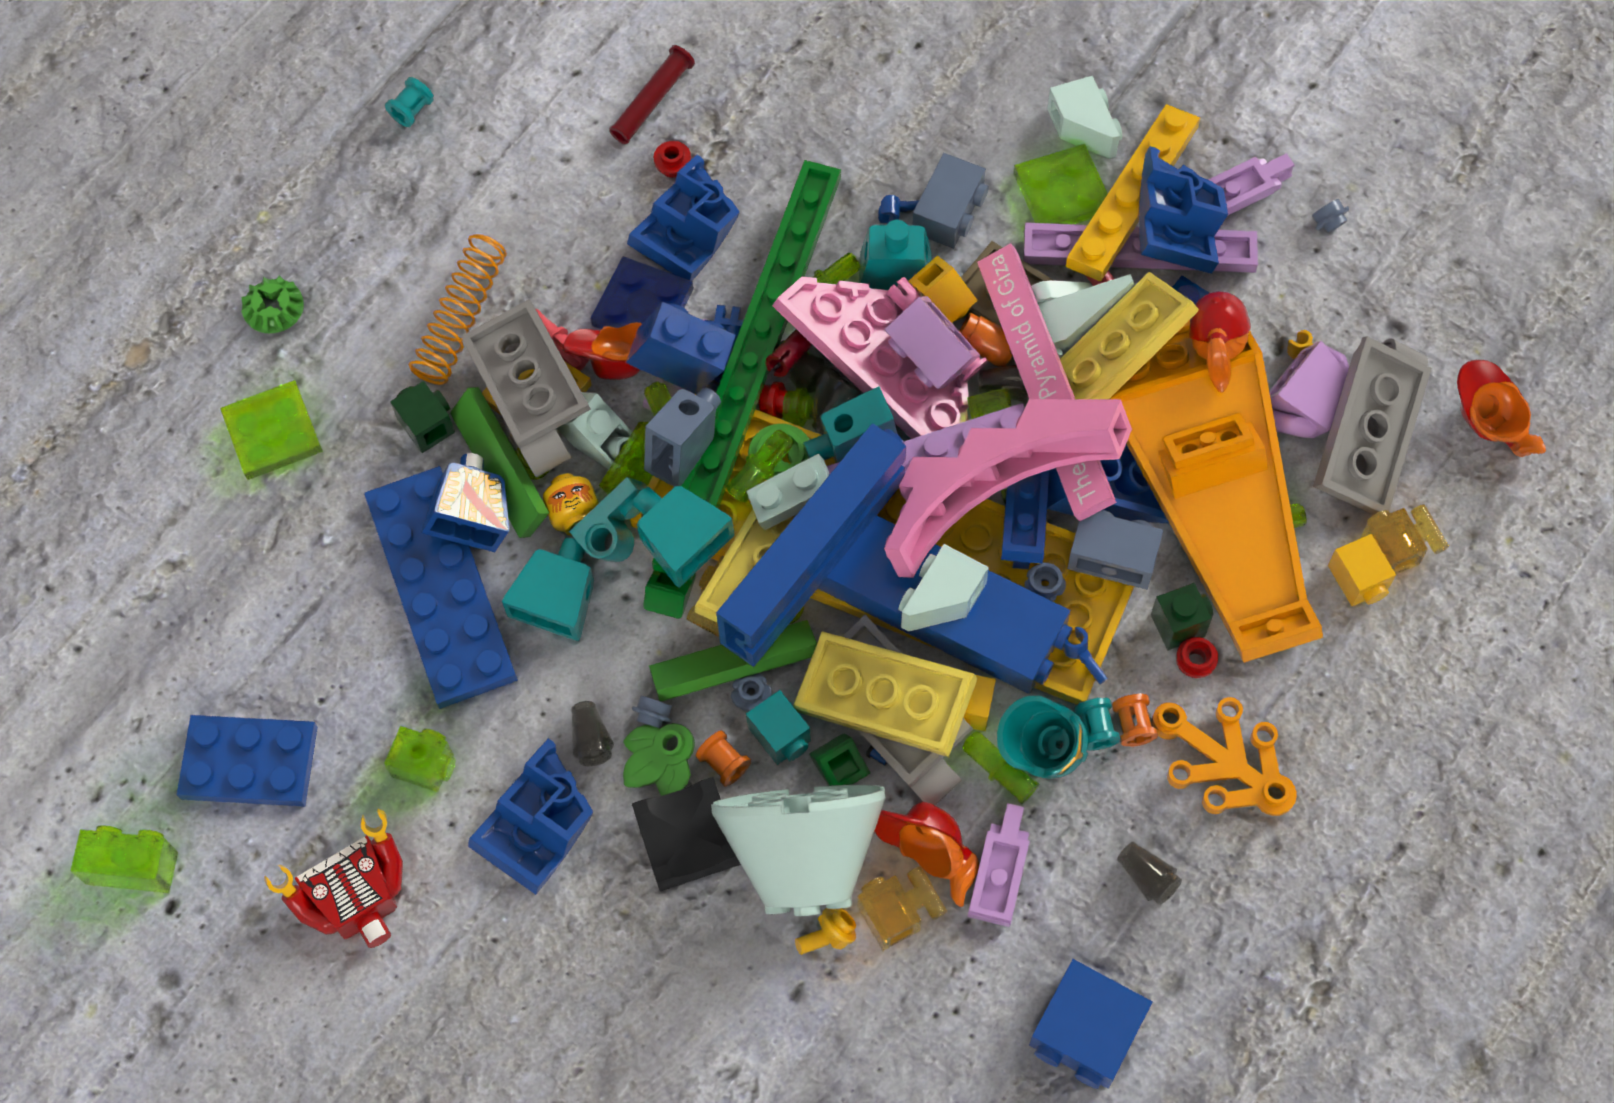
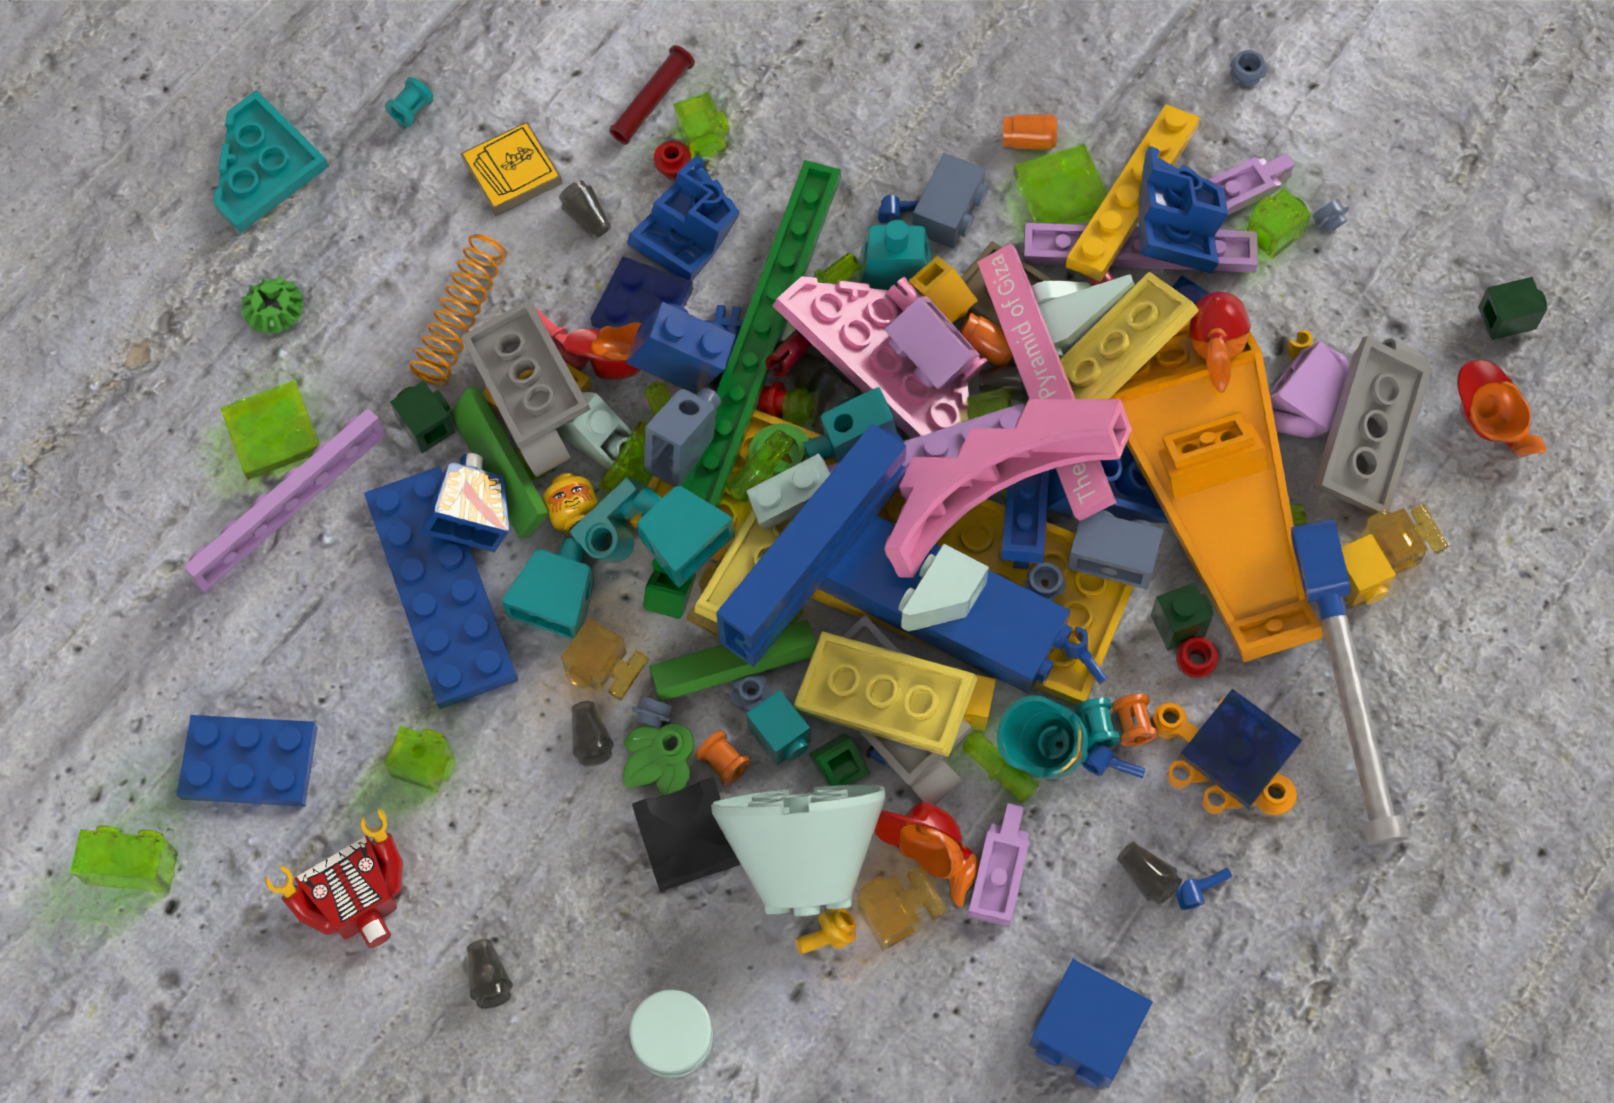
(261, 162): none -> teal plate
(285, 500): none -> lavender plate
(487, 976): none -> clear smoke cone
(511, 168): none -> yellow tile
(534, 821): blue slope -> none
(585, 209): none -> clear smoke cone
(596, 656): none -> clear yellow brick
(671, 1033): none -> light aqua head
(701, 125): none -> clear neon green brick
(1030, 131): none -> orange piece
(1083, 116): light aqua slope -> none
(1101, 757): none -> blue hand
(1190, 892): none -> blue hand
(1240, 748): none -> clear blue plate
(1248, 60): none -> sand blue plate
(1278, 222): none -> clear neon green brick
(1326, 582): none -> flat silver piece
(1512, 308): none -> dark green brick

